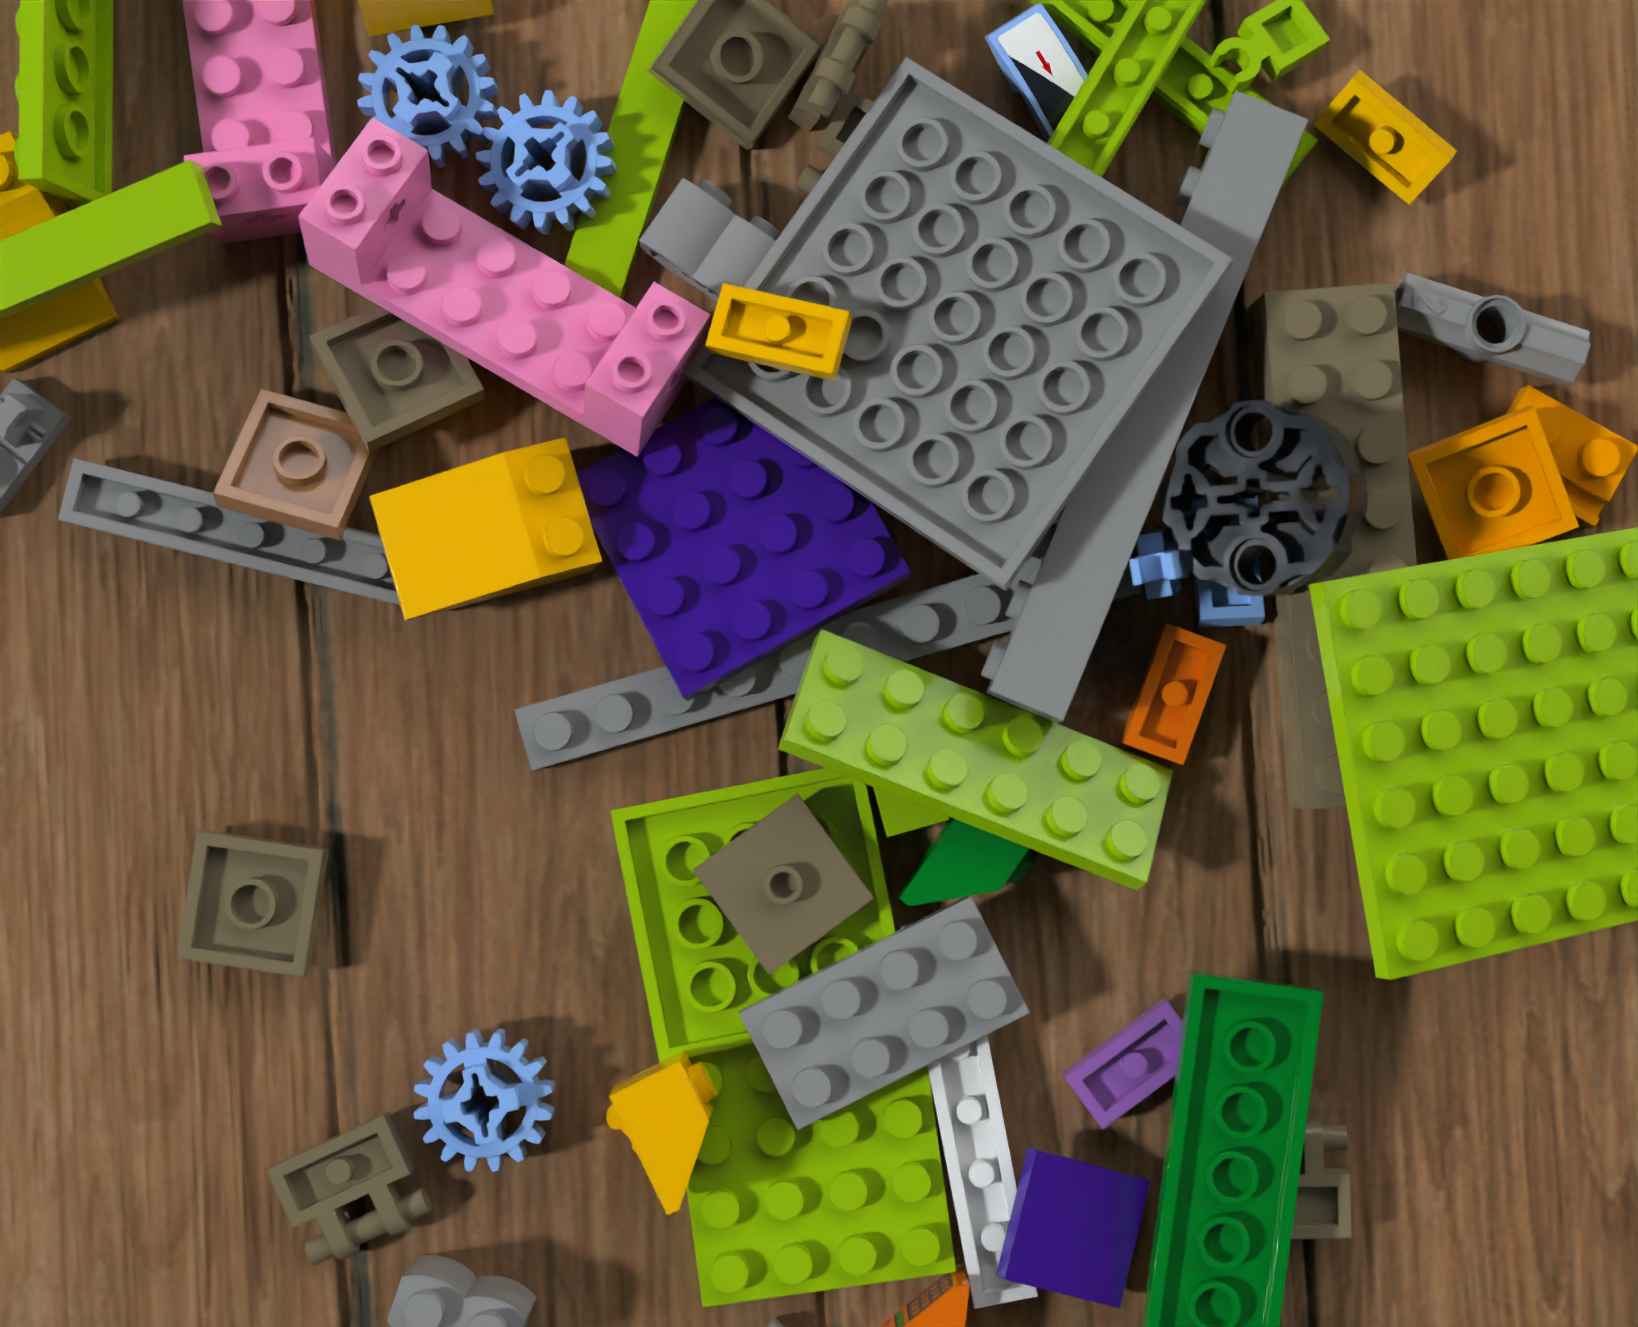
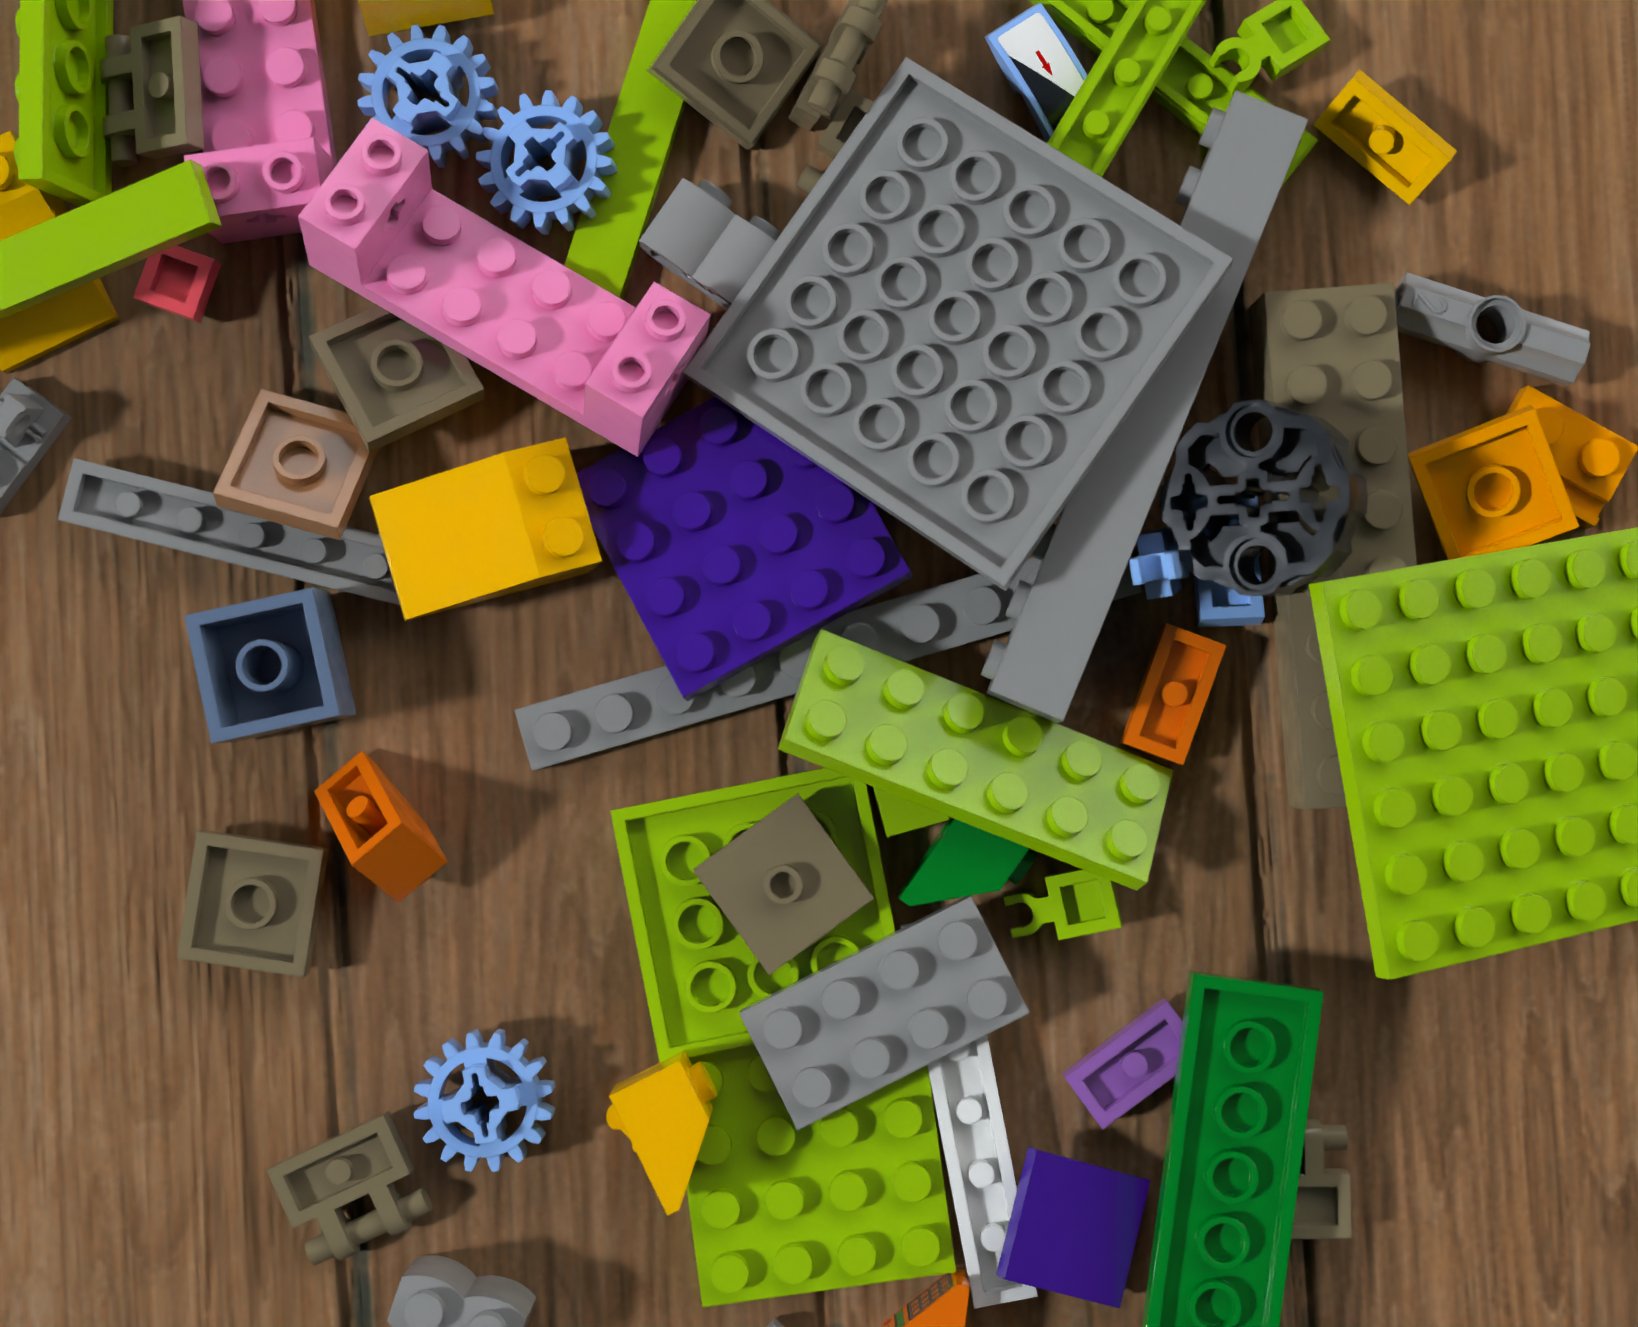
(153, 91): none -> dark tan plate
(178, 282): none -> coral plate
(270, 665): none -> sand blue brick
(379, 828): none -> orange slope
(779, 331): yellow plate -> none
(1076, 903): none -> lime plate

